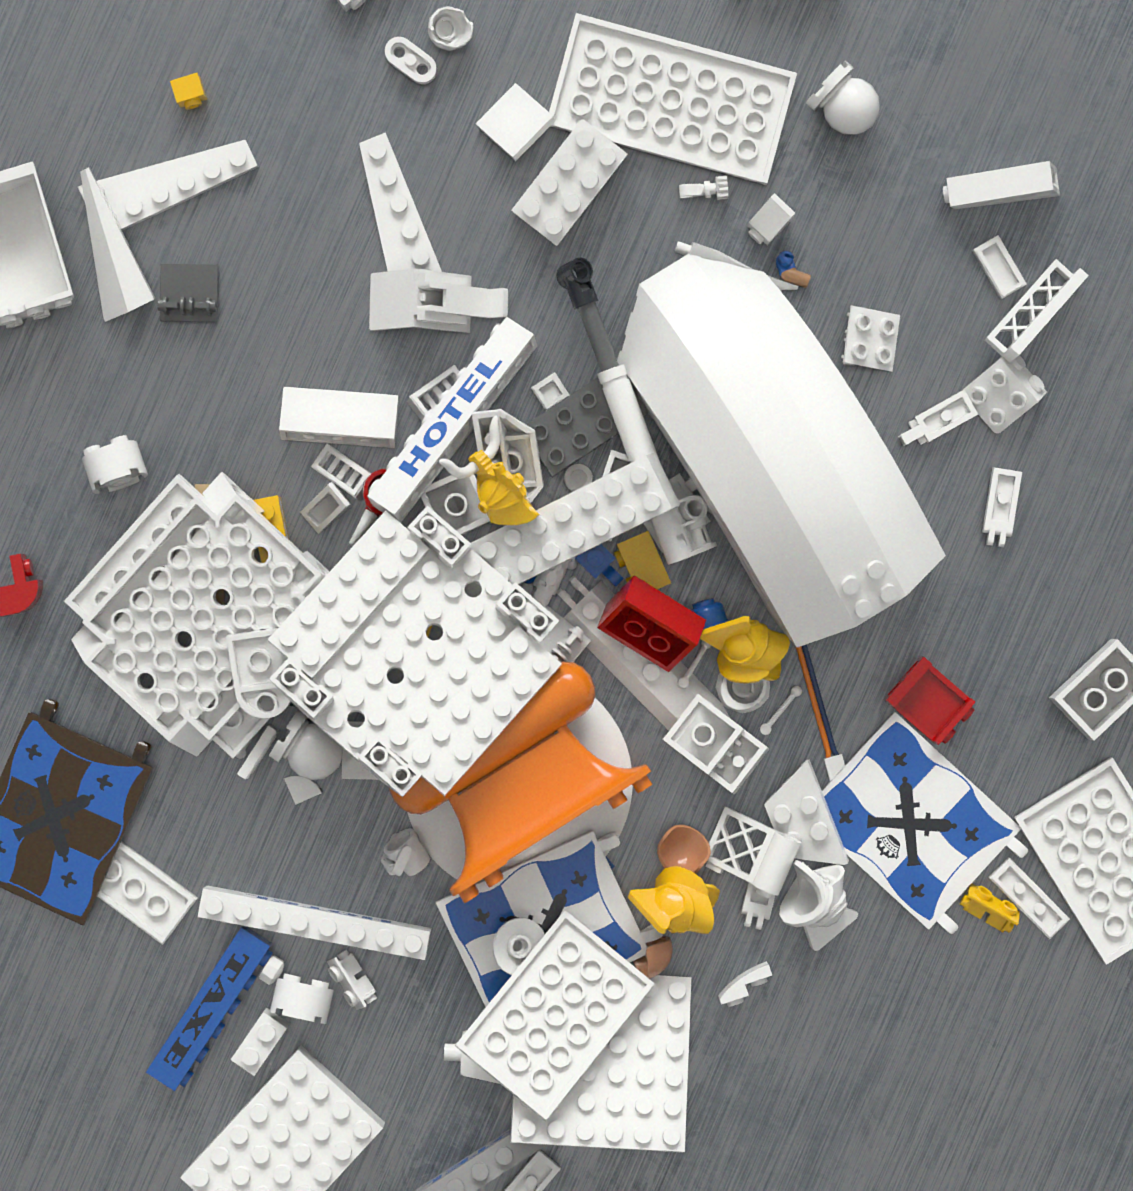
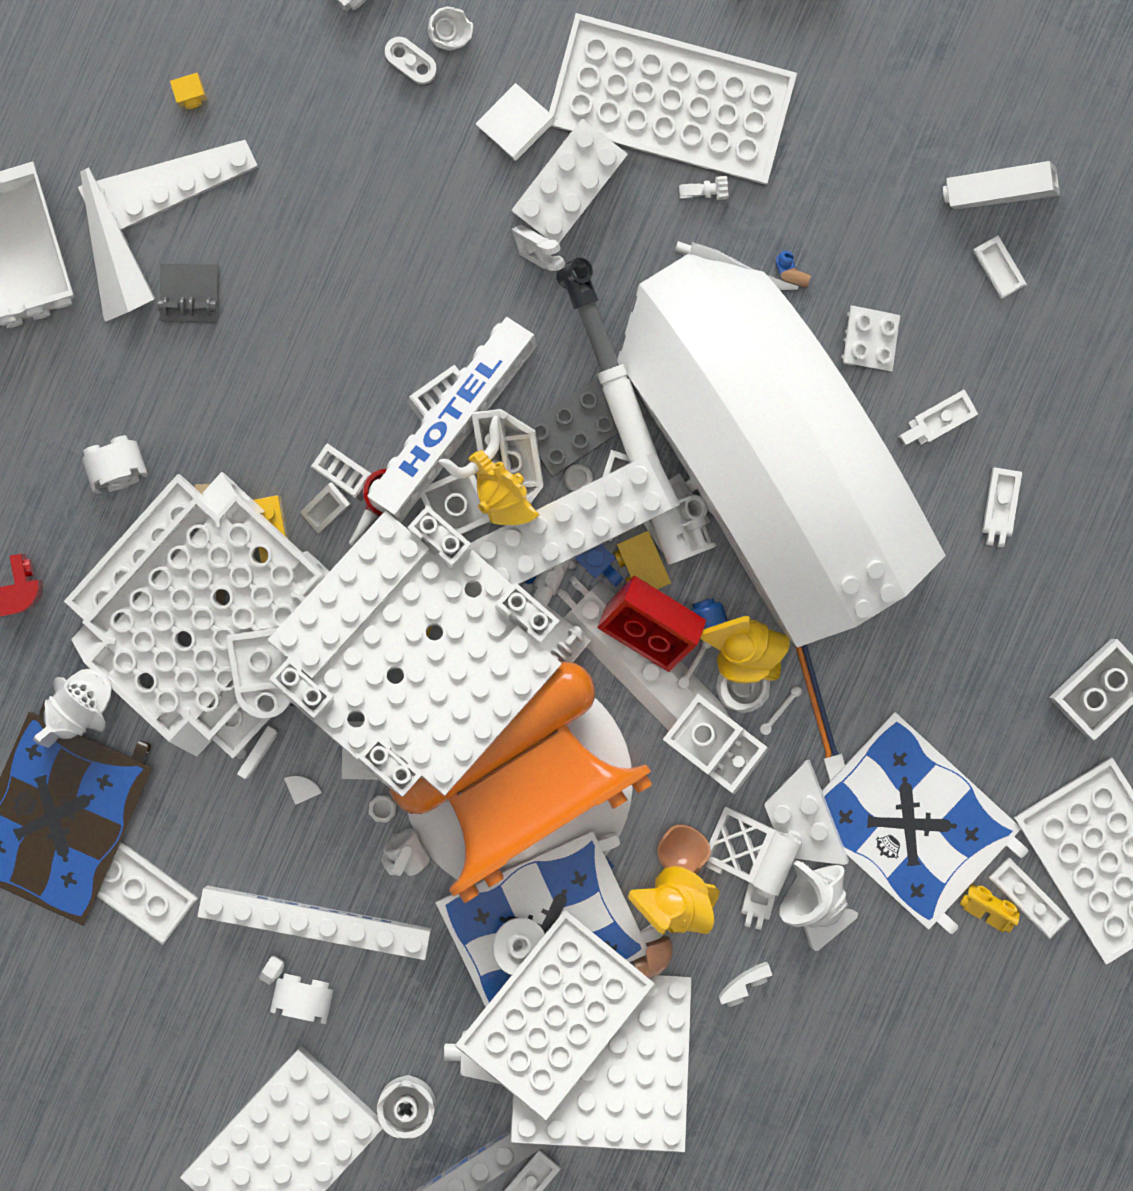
(67, 713): none -> white helmet
(209, 1008): blue brick -> none
(260, 1041): white brick -> none
(308, 749): white tile -> none
(339, 417): white brick -> none
(355, 990): white hinge -> none
(382, 808): none -> white tile
(398, 221): white wing -> none
(406, 1123): none -> white brick
(431, 301): white piece -> none
(537, 248): none -> white hinge
(550, 391): white tile -> none
(770, 220): white slope -> none
(847, 102): white tile -> none
(930, 701): red panel -> none
(1004, 393): white bracket -> none
(1045, 313): white fence -> none

